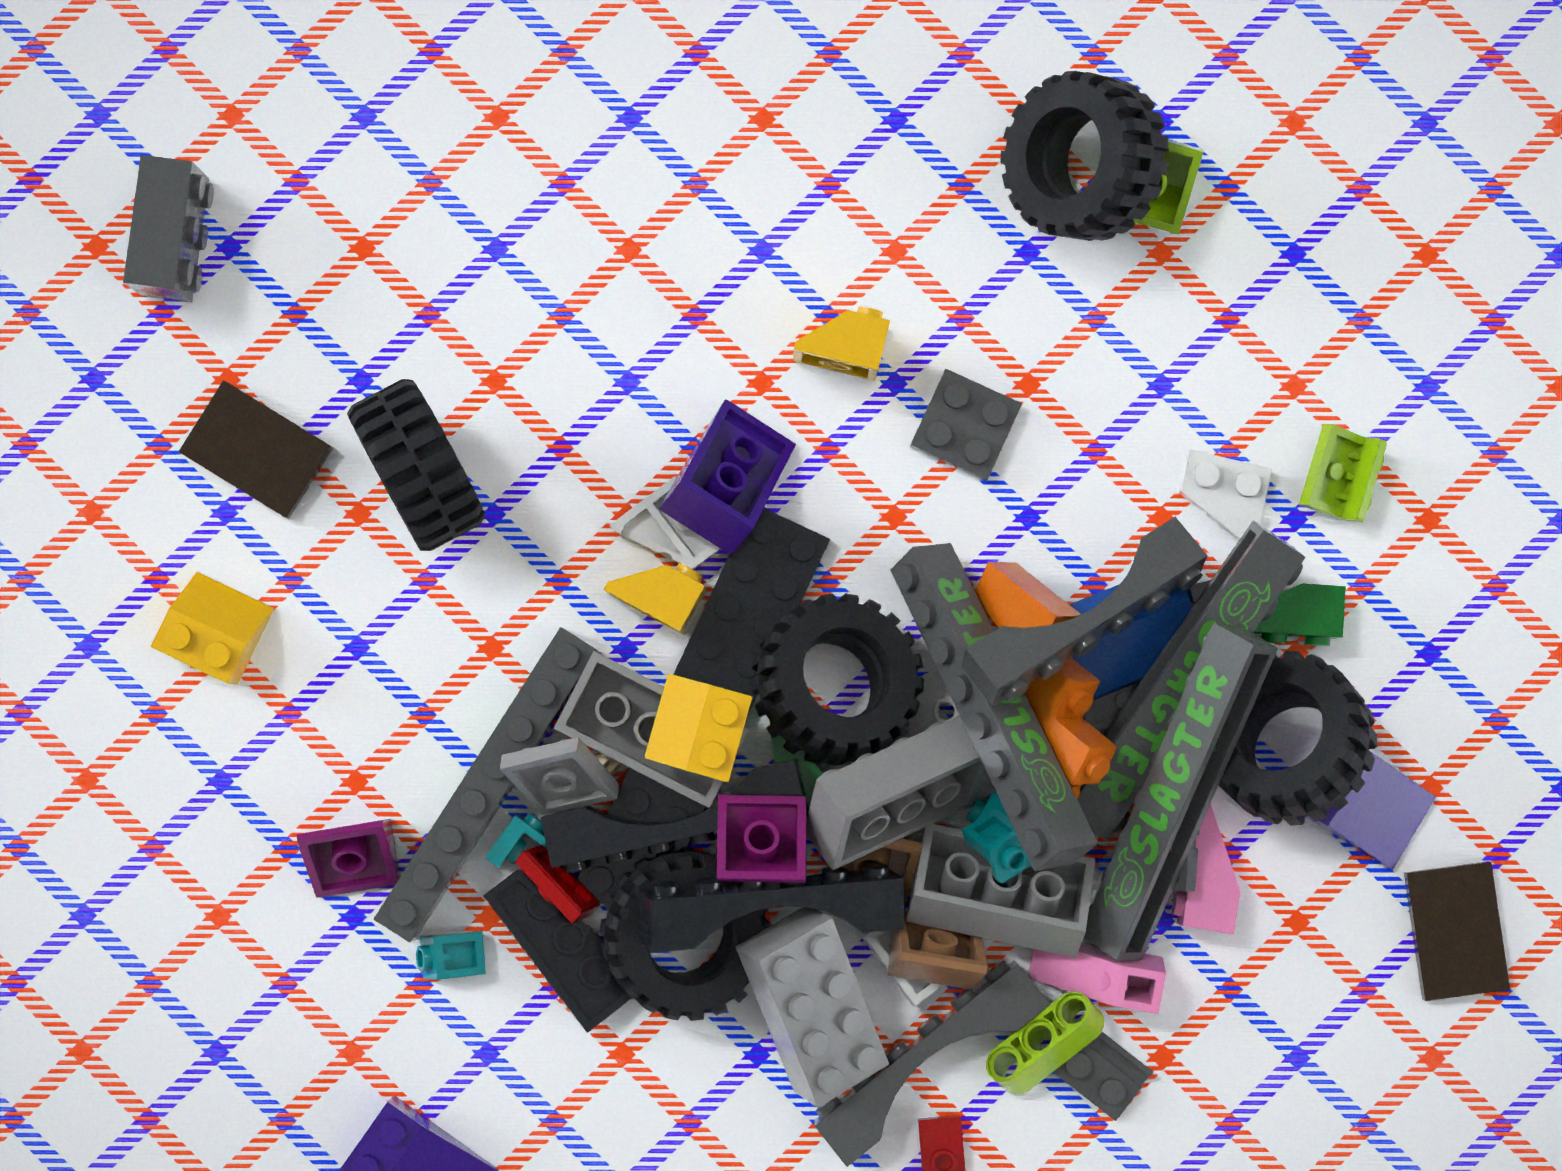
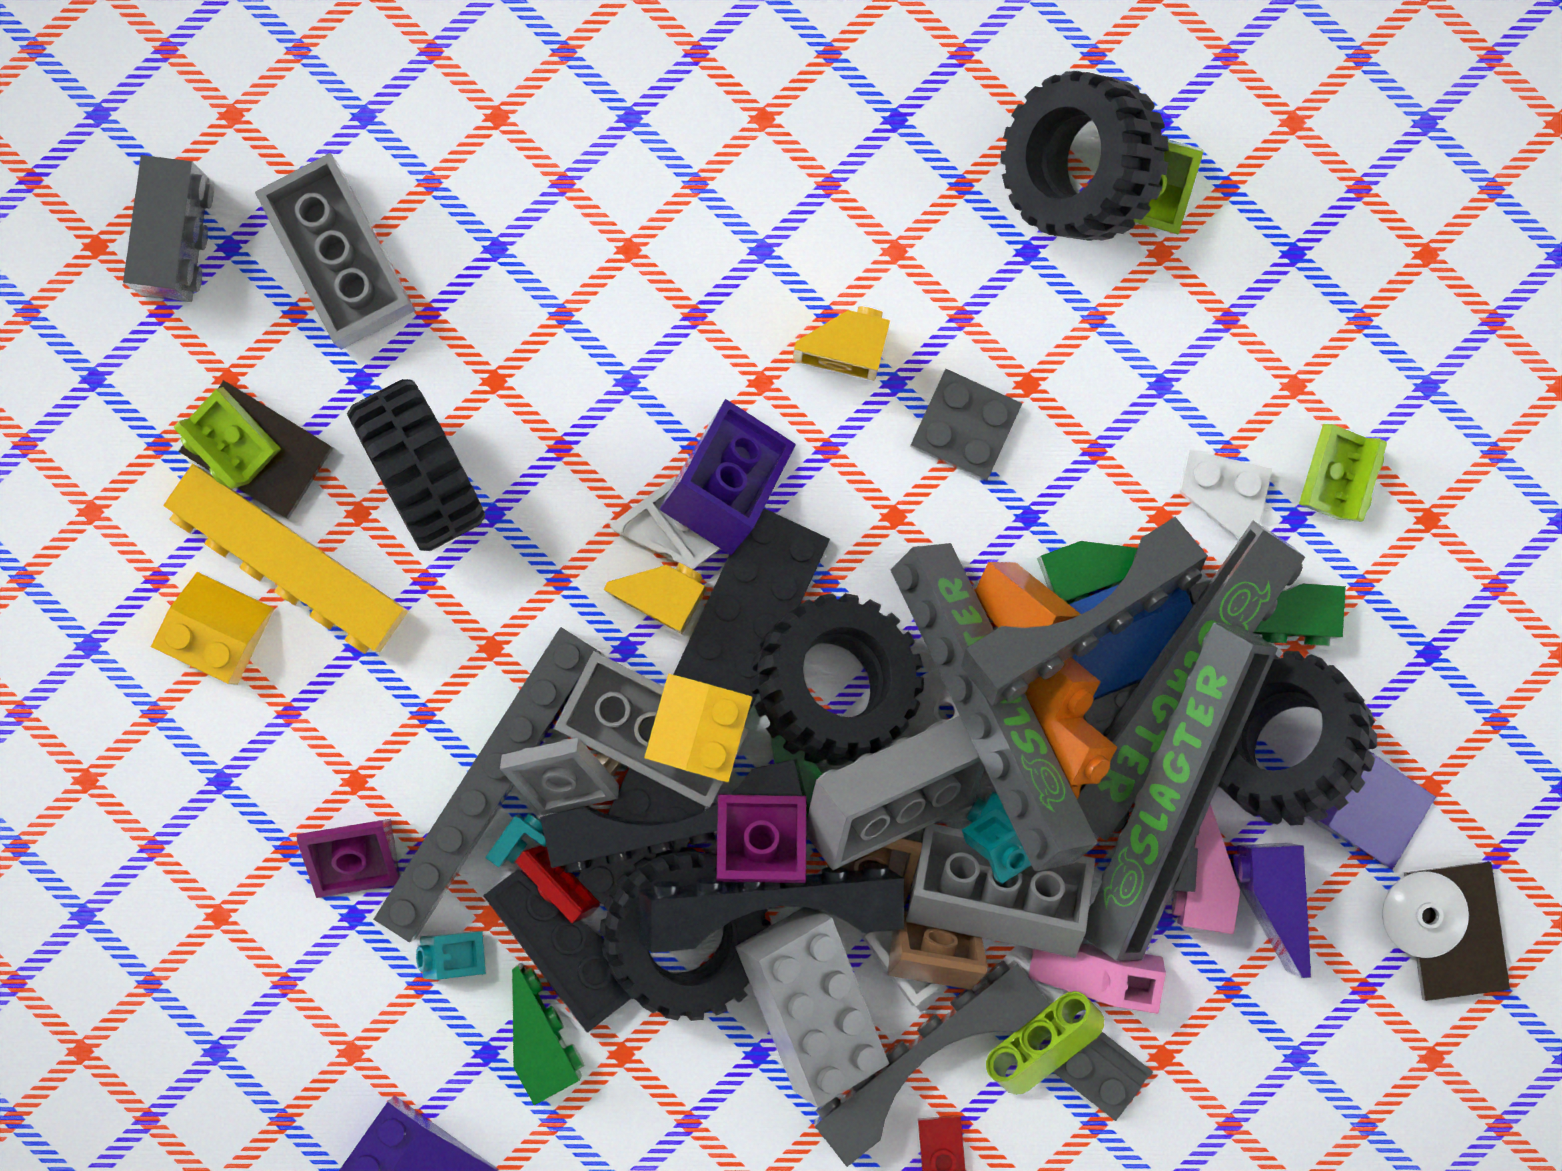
(227, 440): none -> lime bracket
(286, 559): none -> yellow brick
(335, 251): none -> light grey brick
(539, 1051): none -> green slope
(1084, 568): none -> green slope
(1275, 890): none -> dark purple slope
(1404, 910): none -> white dish

